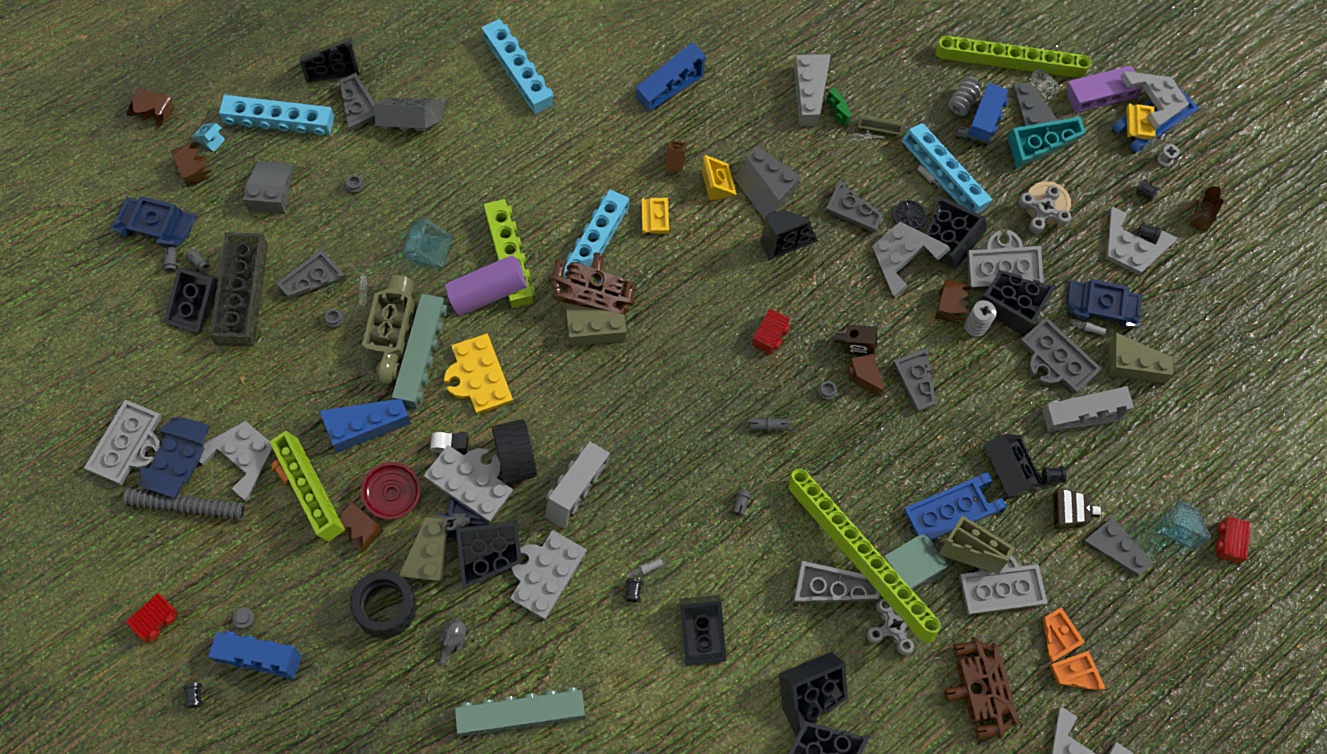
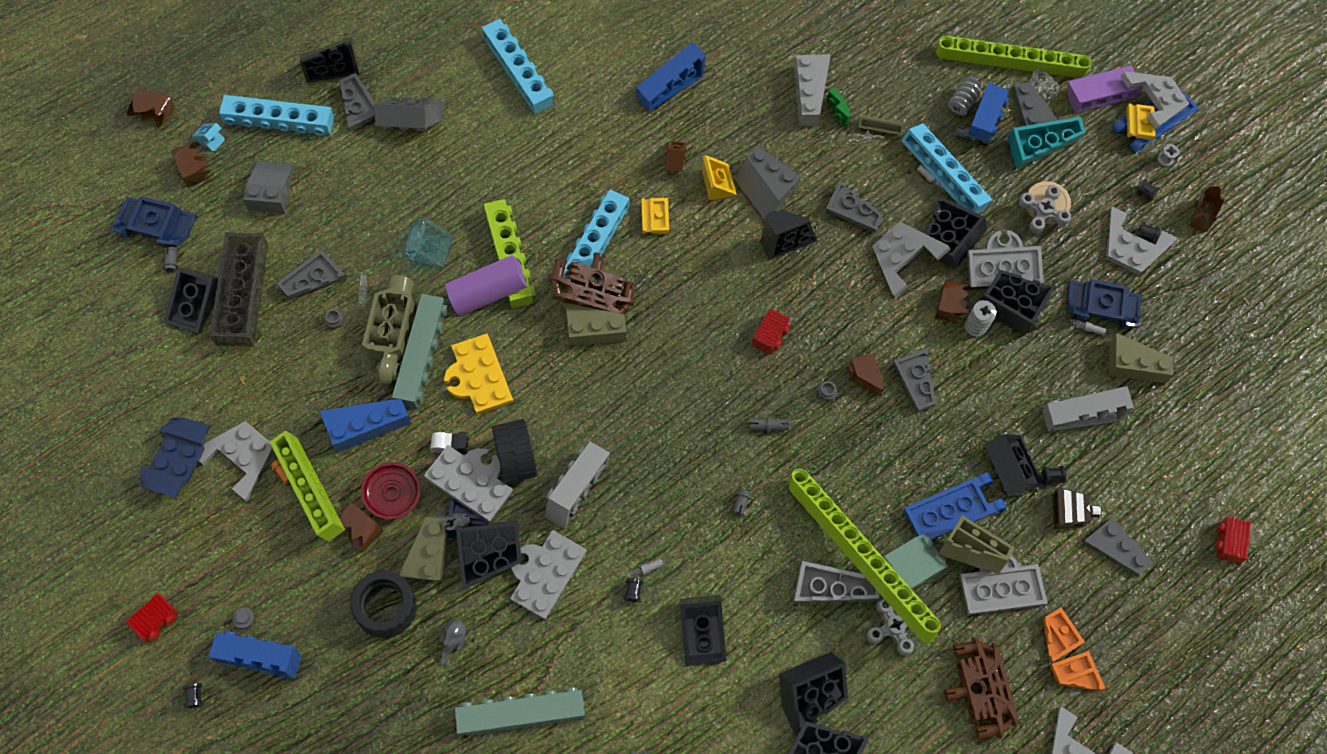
(125, 443): light grey plate -> none
(184, 504): dark grey piece -> none
(201, 264): dark grey pin -> none
(354, 184): dark grey plate -> none
(858, 340): dark brown torso -> none
(910, 213): black wheel -> none
(1058, 357): dark grey plate -> none
(1184, 525): clear light blue slope -> none

